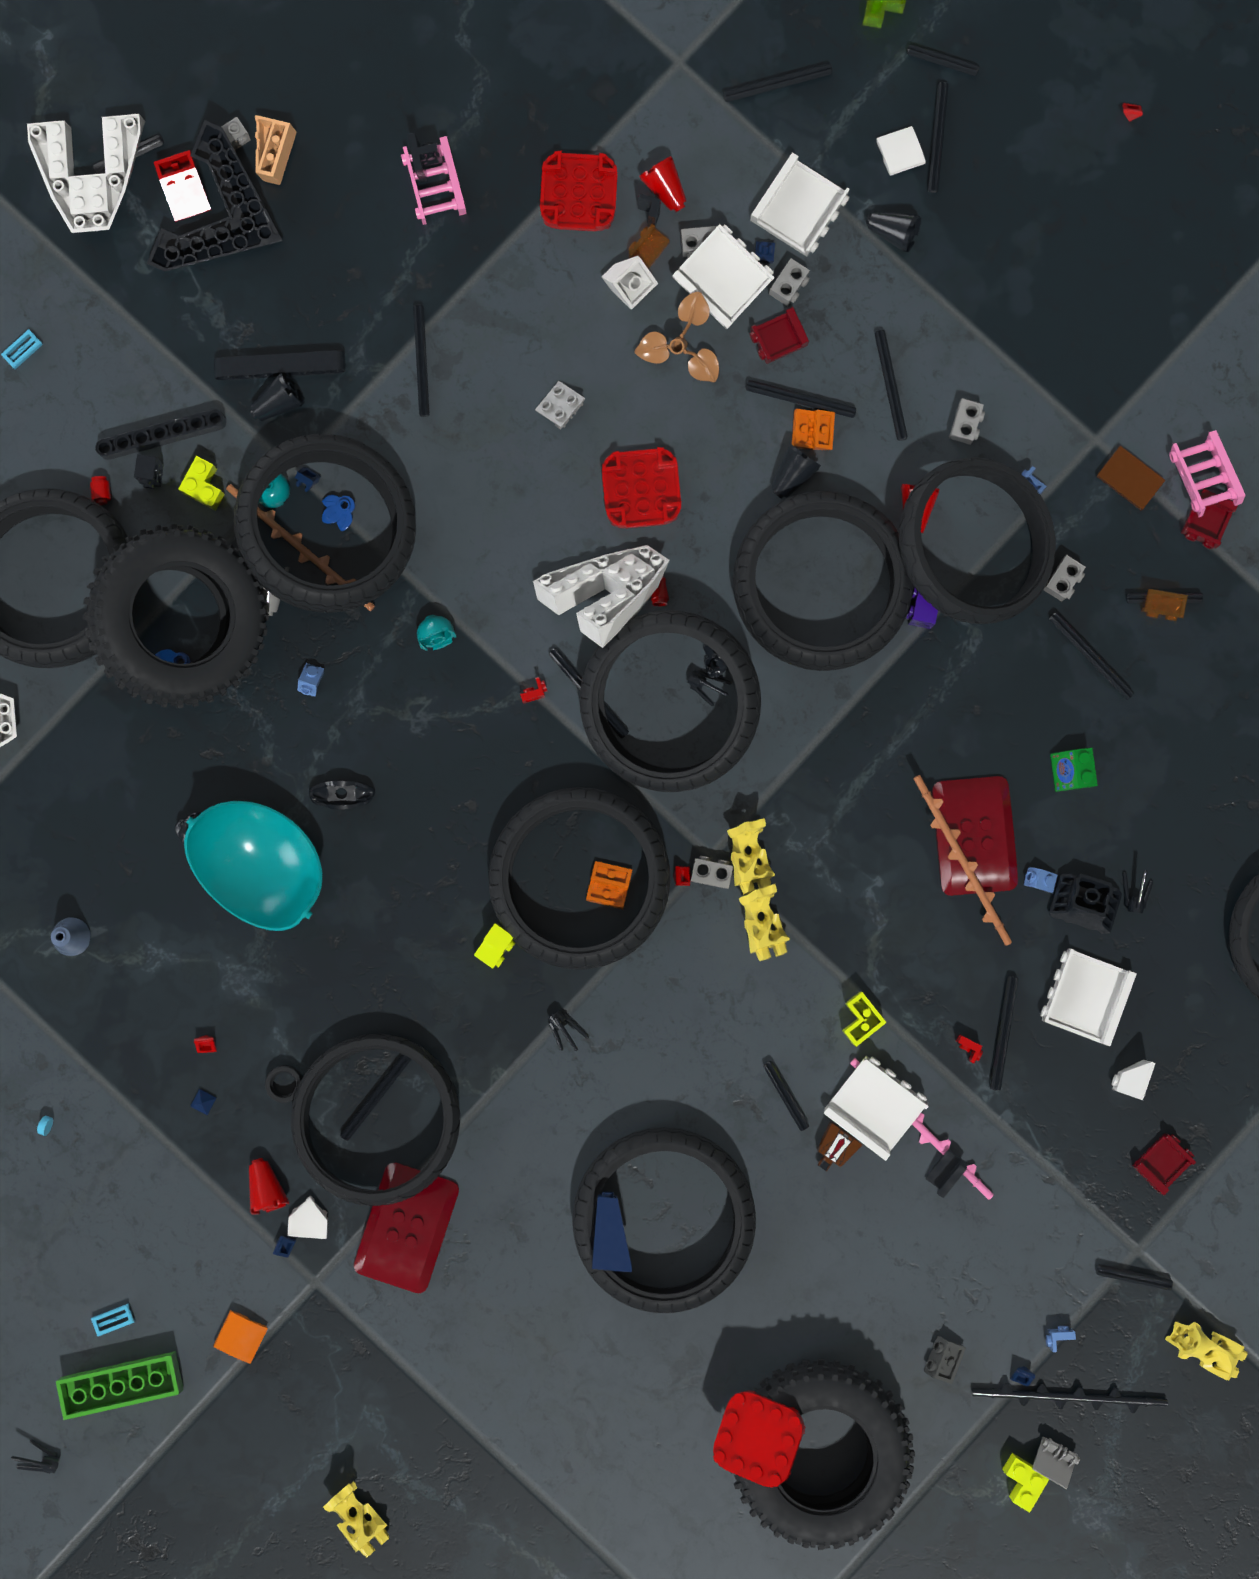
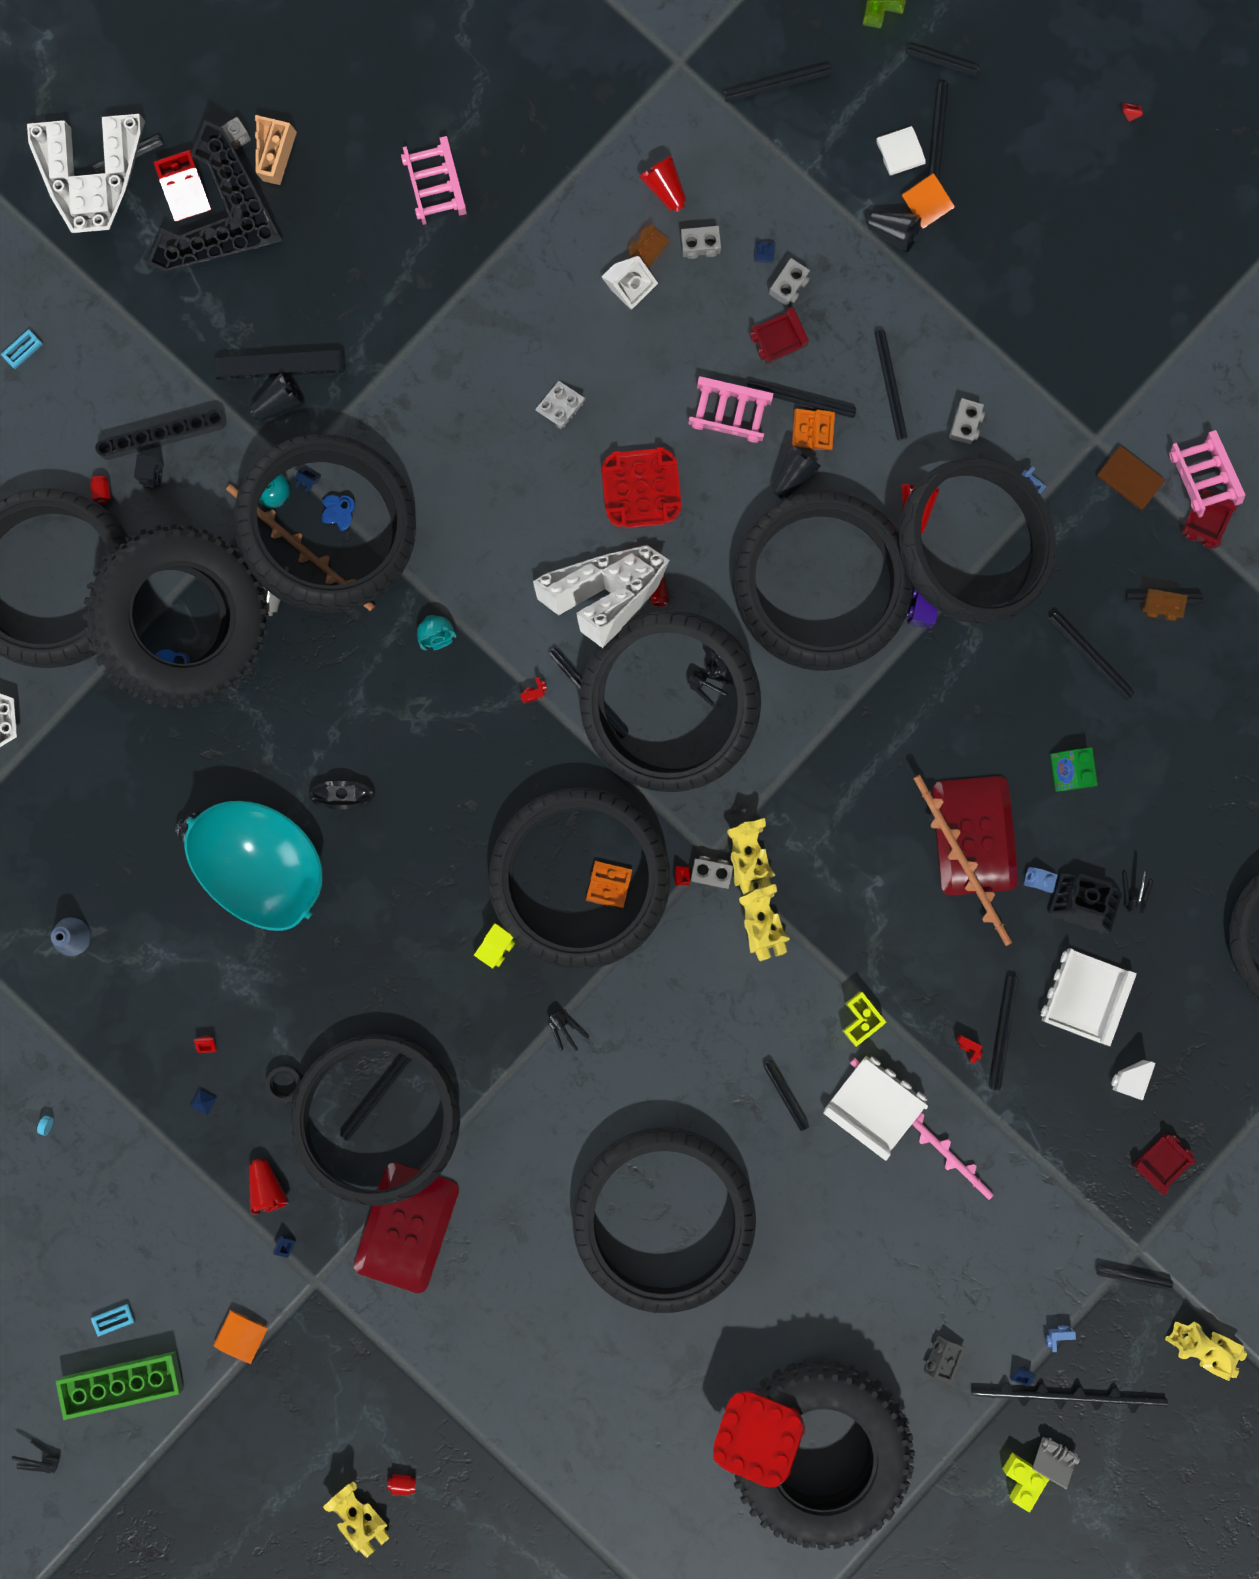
(197, 484): neon yellow brick -> none
(308, 1221): white slope -> none
(310, 679): medium blue bracket -> none
(401, 1485): none -> red brick
(421, 360): black axle -> none
(423, 156): black bracket -> none
(578, 191): red plate -> none
(610, 1241): dark blue slope -> none
(650, 205): black panel -> none
(654, 345): medium nougat plant -> none
(724, 275): white panel -> none
(725, 391): none -> bright pink fence
(799, 206): white panel -> none
(836, 1147): torso -> none
(928, 200): none -> orange slope
(947, 1172): black panel -> none
(1061, 576): light grey brick -> none

